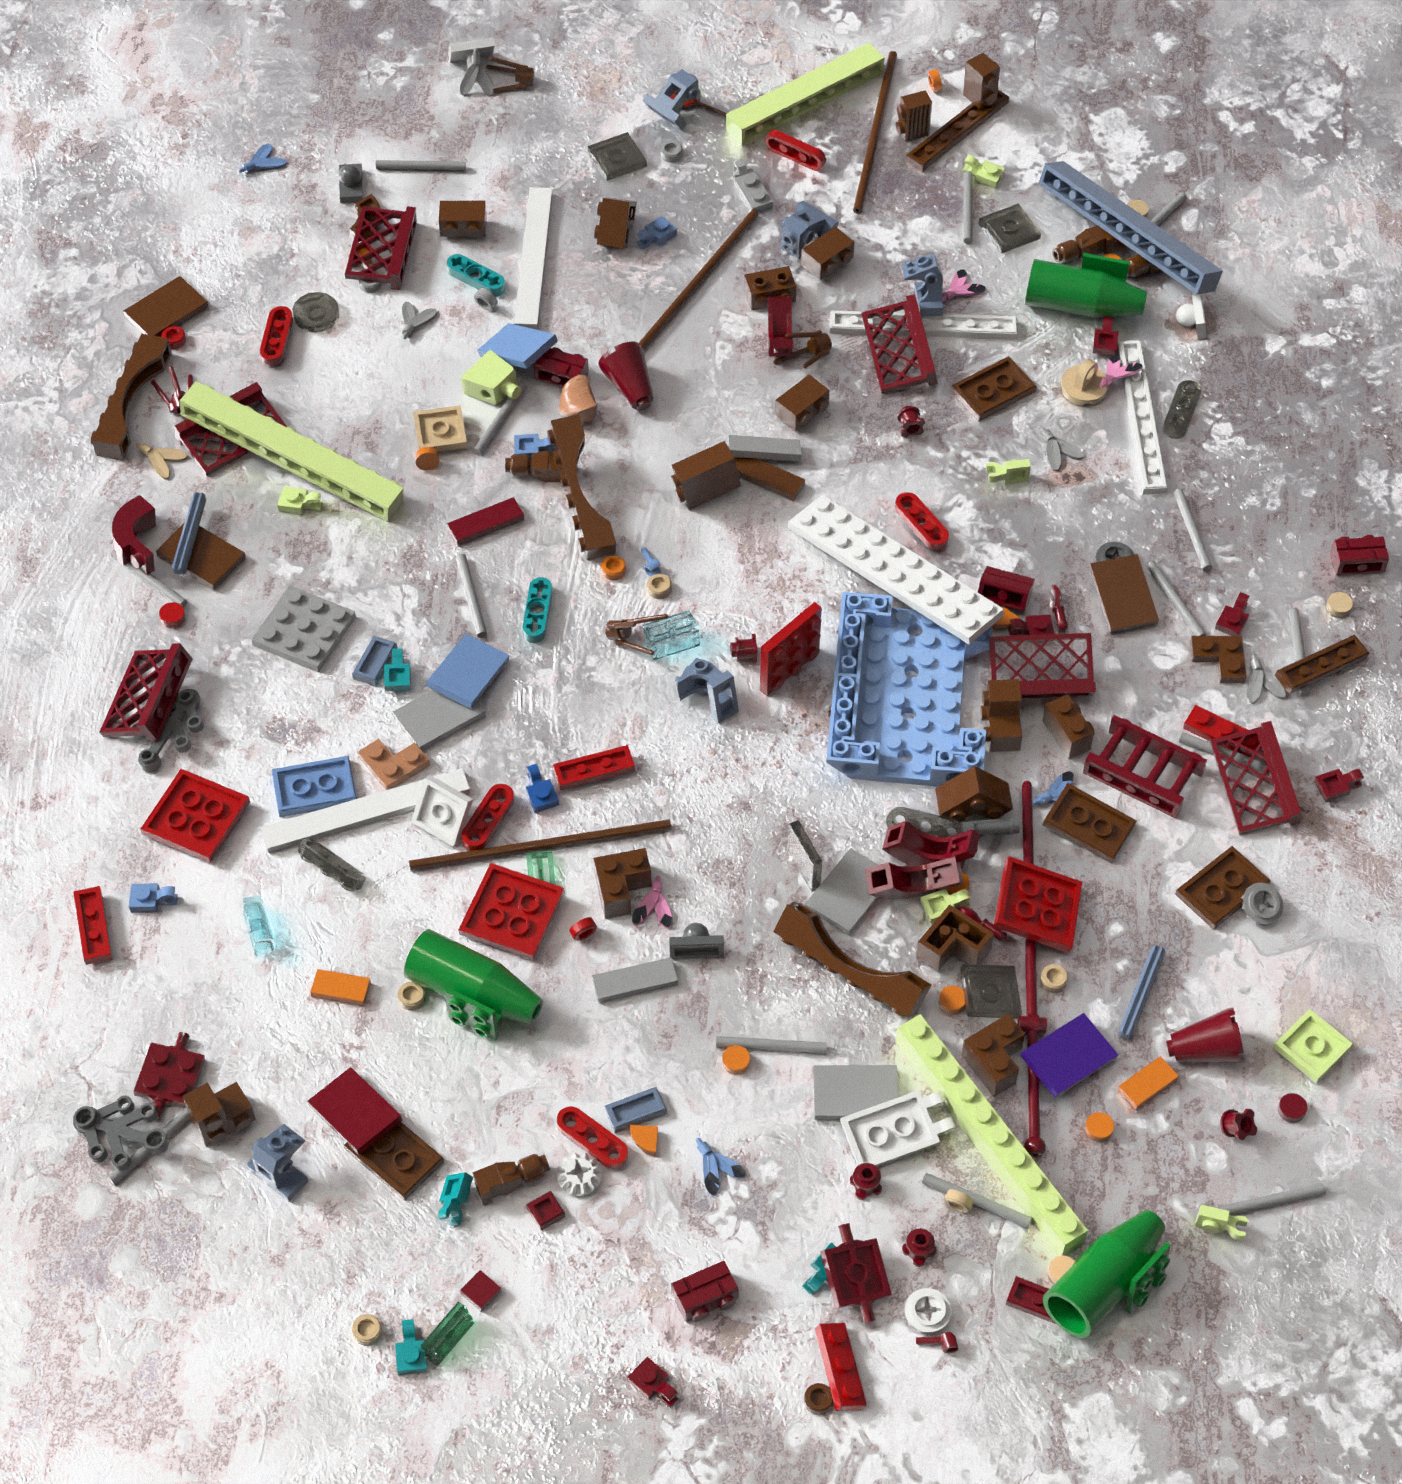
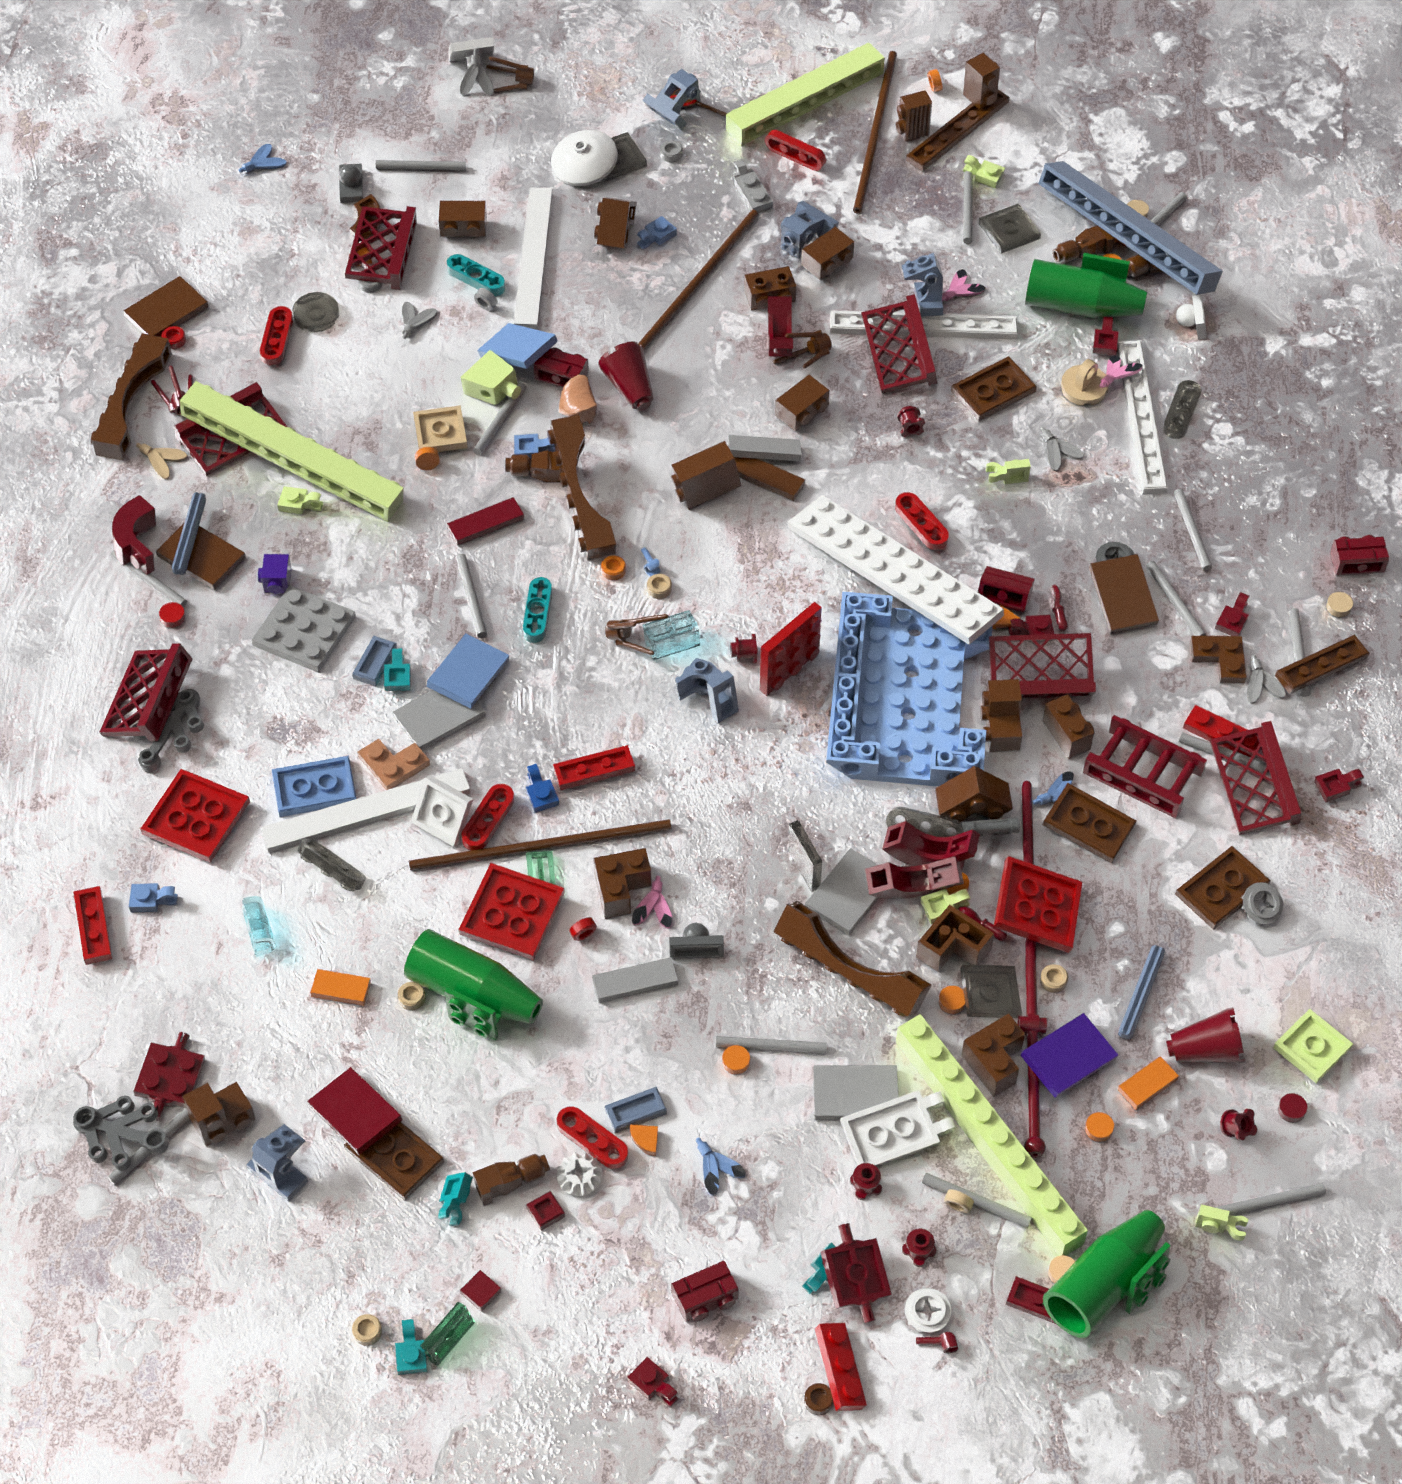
(275, 573): none -> dark purple brick
(584, 158): none -> white dish

